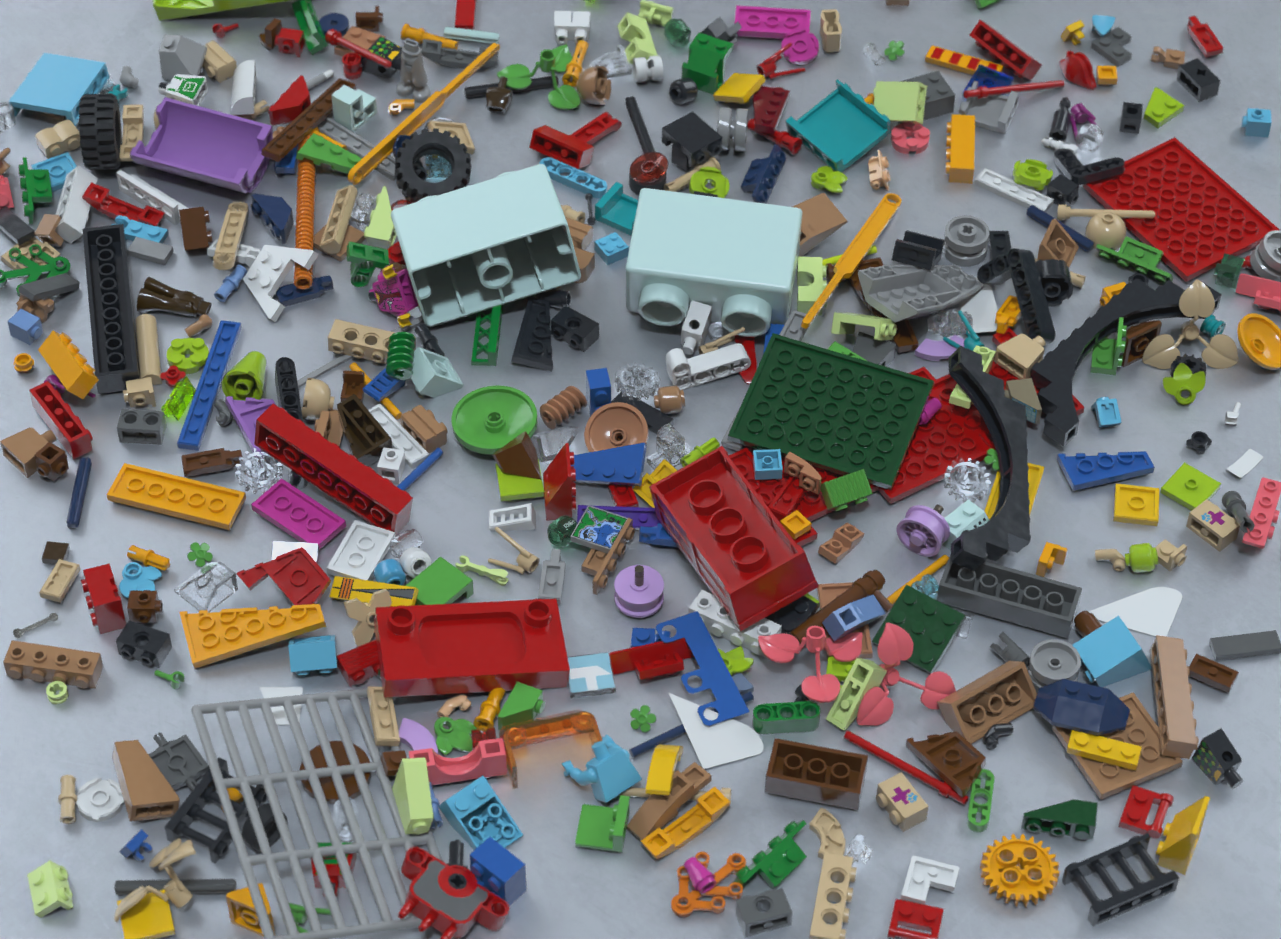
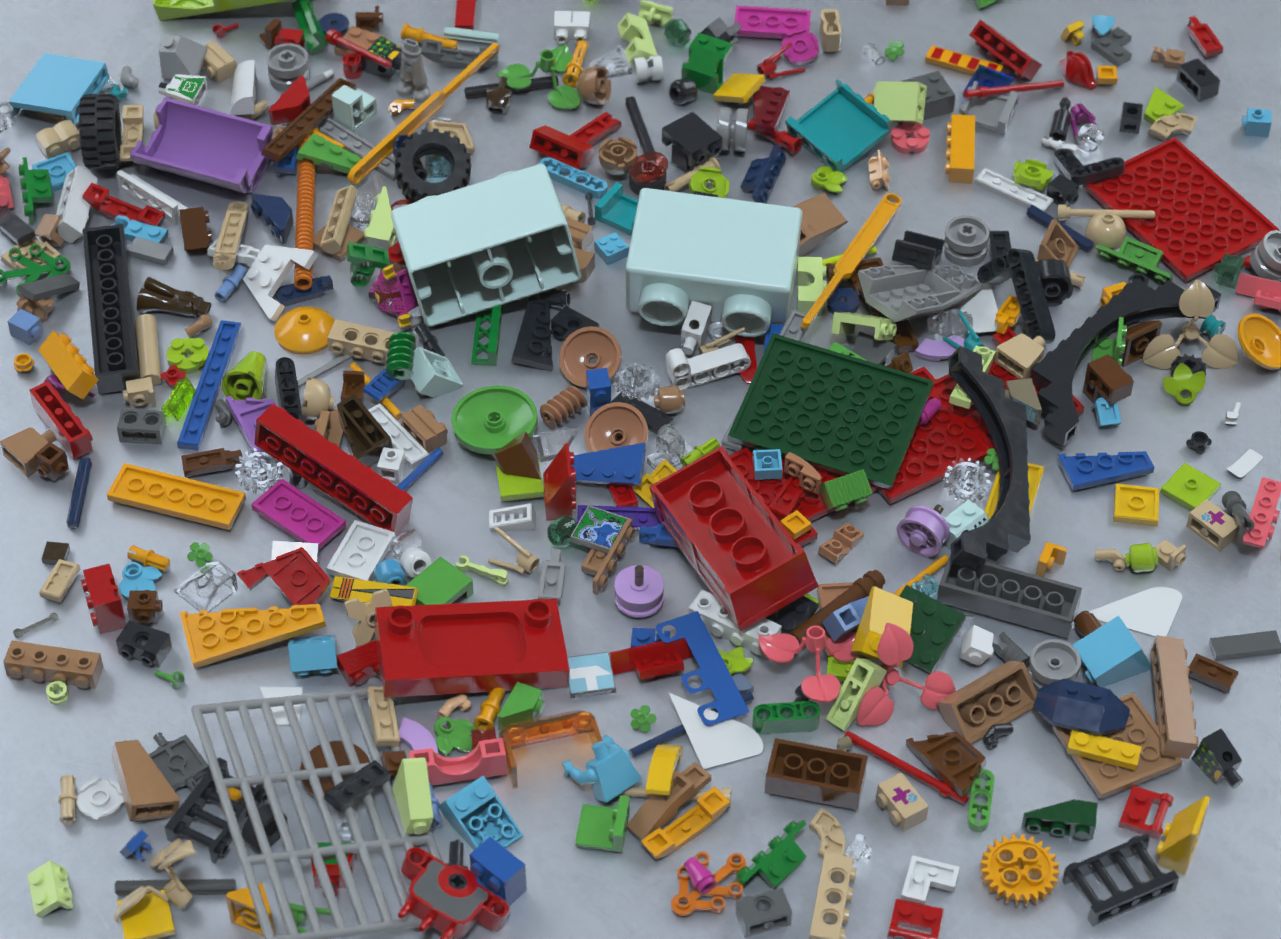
(286, 64): none -> light grey wheel
(304, 330): none -> light orange dish
(357, 786): none -> black tile
(584, 346): none -> nougat dish
(617, 155): none -> medium nougat cylinder
(843, 300): none -> dark blue piece
(844, 743): none -> dark tan hand
(880, 609): none -> yellow slope
(902, 363): none -> reddish brown bracket
(976, 645): none -> white brick
(1107, 380): none -> reddish brown brick
(1173, 124): none -> tan tile

